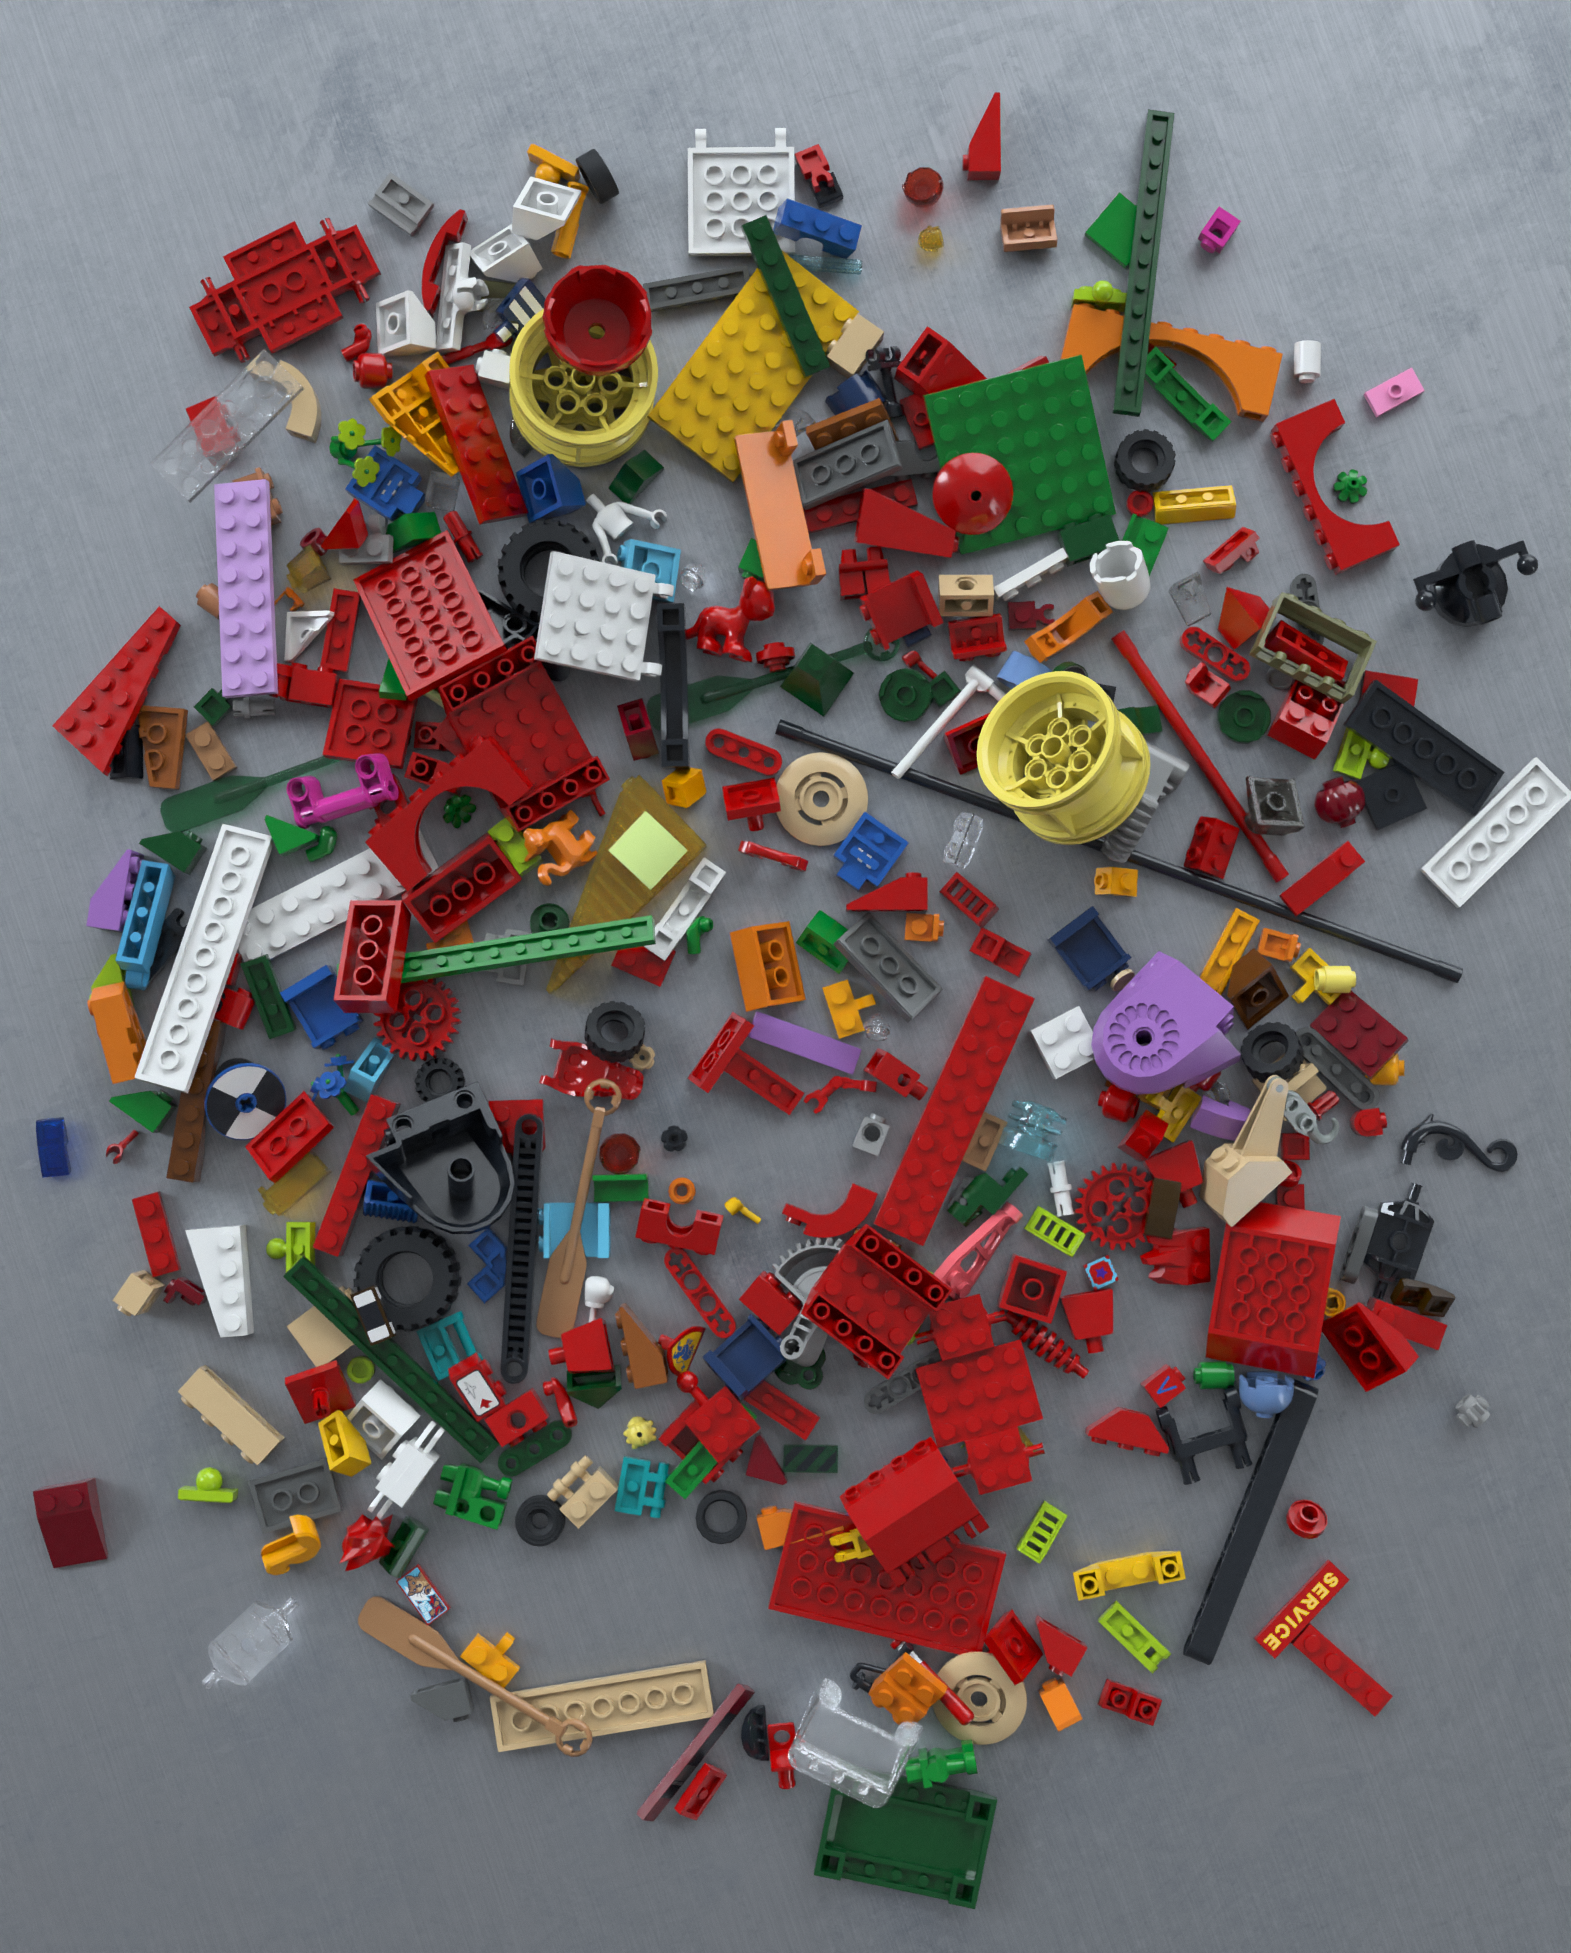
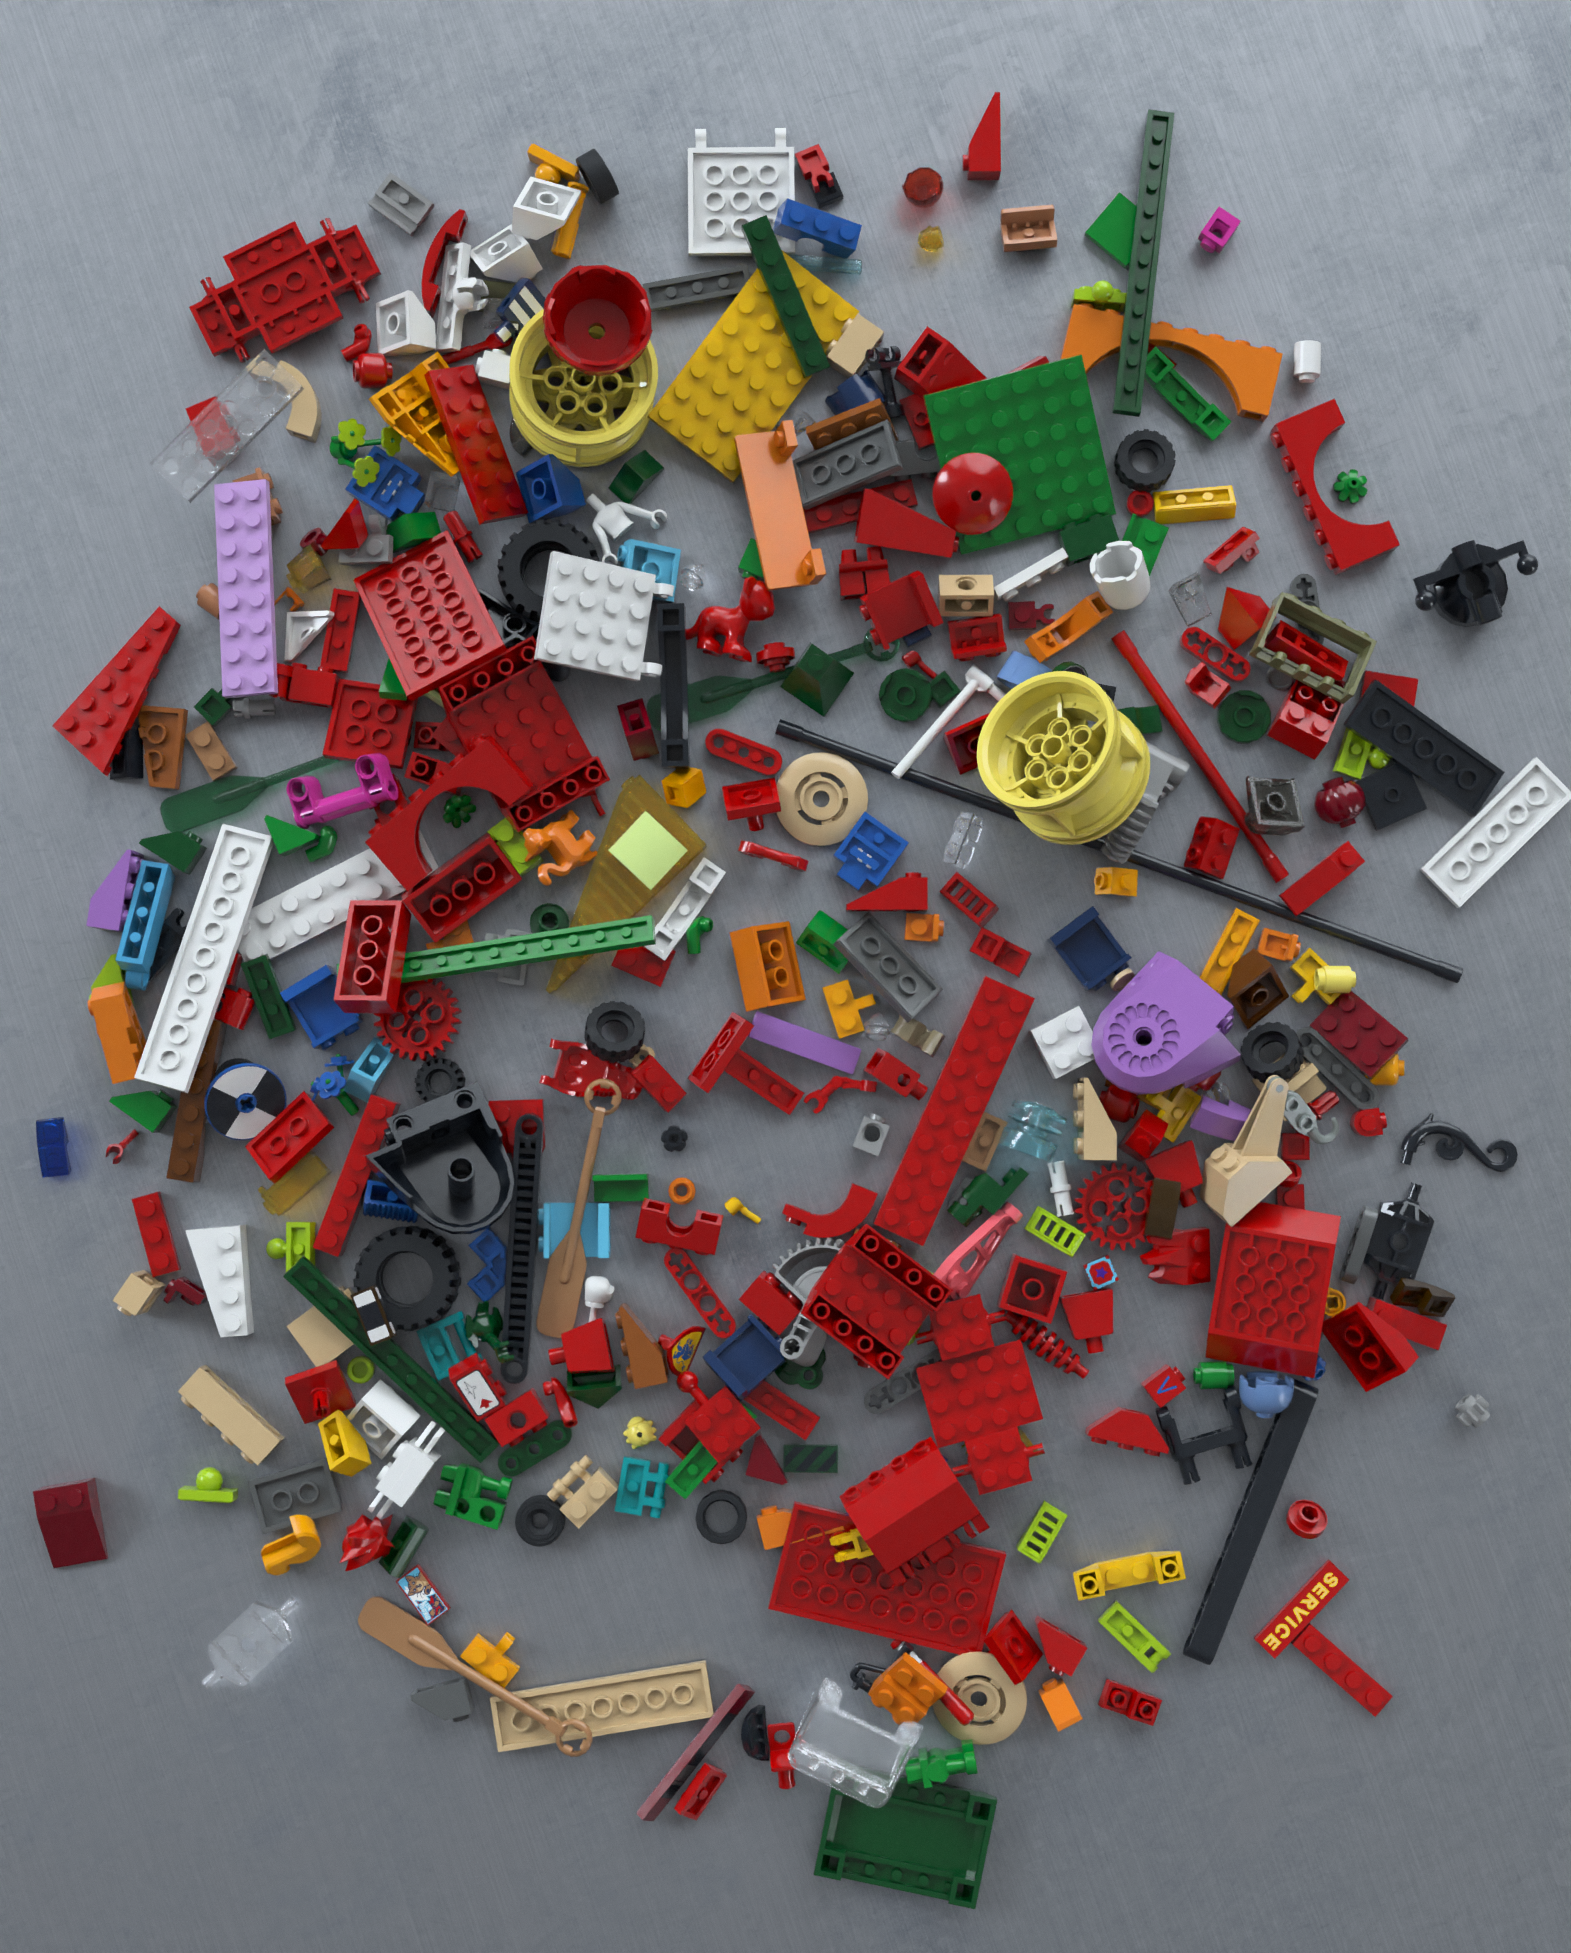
(487, 1329): none -> dark green piece
(619, 1153): clear red hair -> none
(658, 1083): none -> red plate
(918, 1035): none -> dark tan leg
(1095, 1131): none -> tan slope
(1393, 392): bright pink plate -> none

